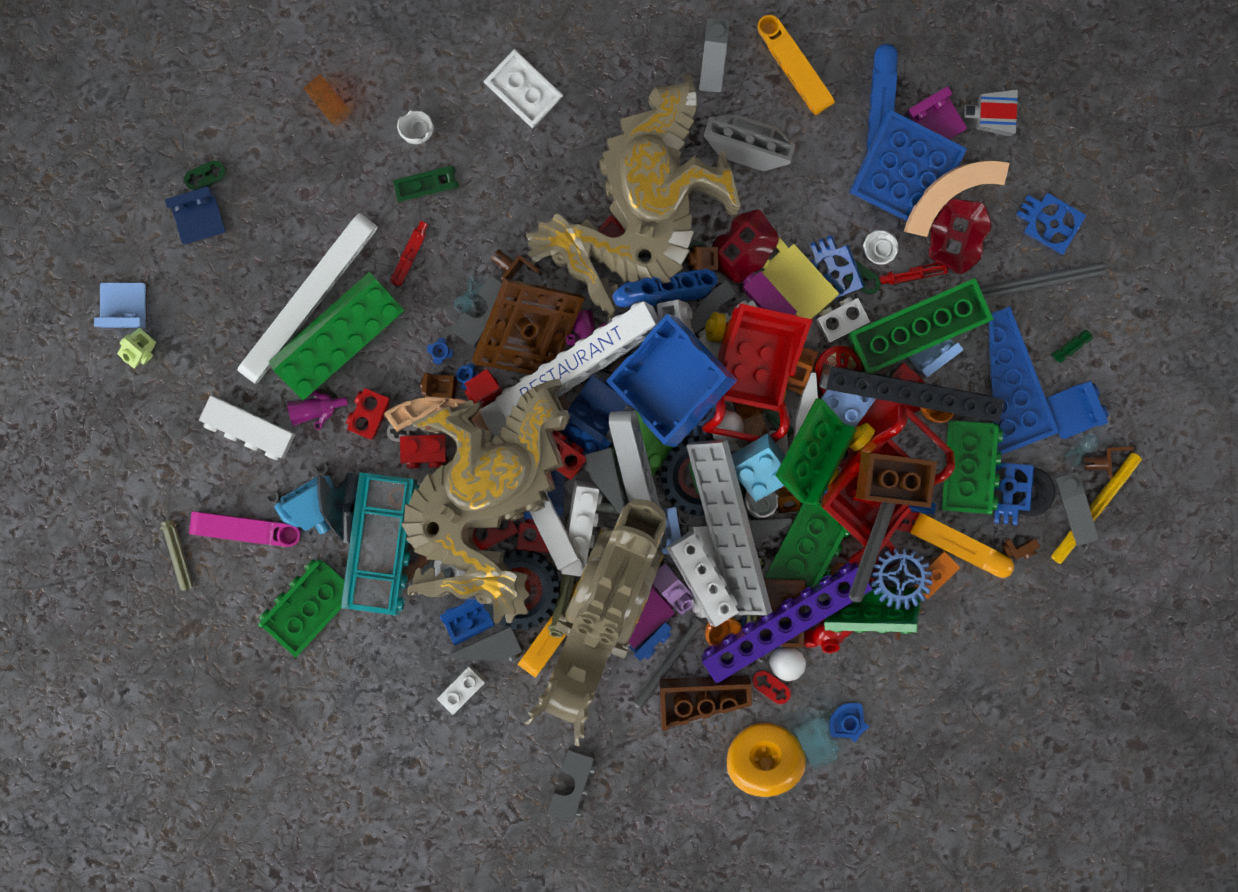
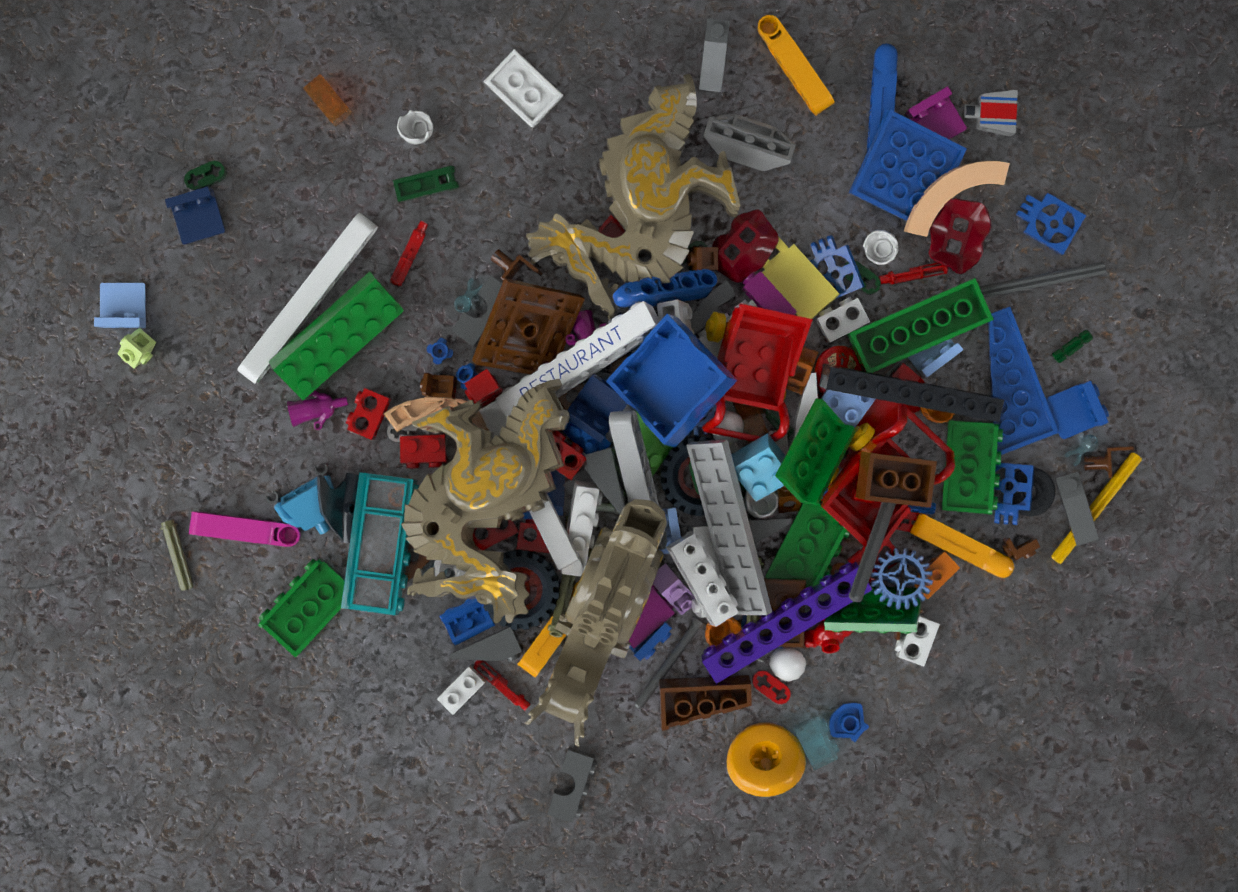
(247, 427): white brick -> none
(501, 684): none -> red piece
(923, 642): none -> white brick

